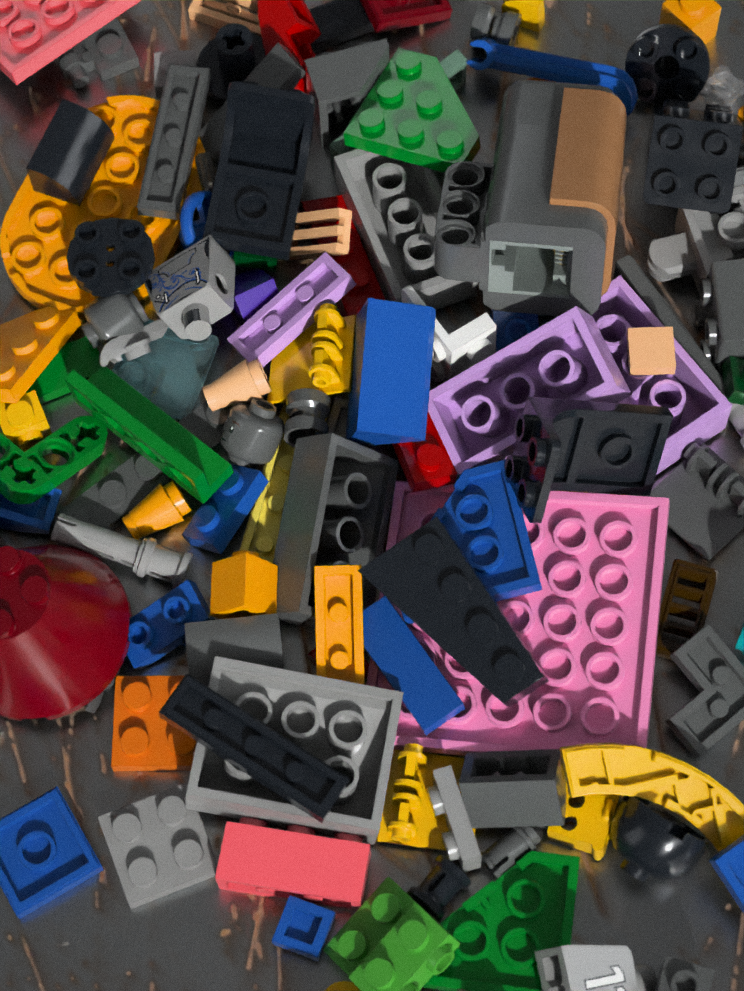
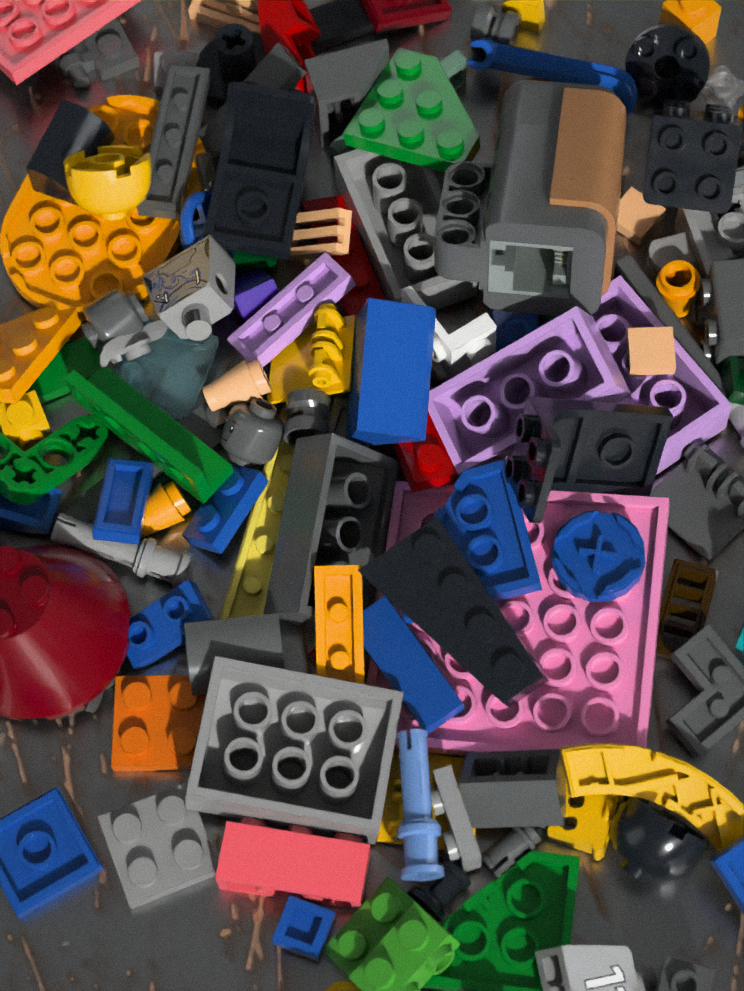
(90, 257): black plate -> none
(109, 181): none -> yellow cylinder
(123, 501): none -> blue tile
(243, 586): light orange brick -> none
(254, 747): black tile -> none
(419, 828): none -> medium blue pin
(598, 556): none -> blue tile
(637, 217): none -> light nougat tile
(678, 286): none -> light orange cone

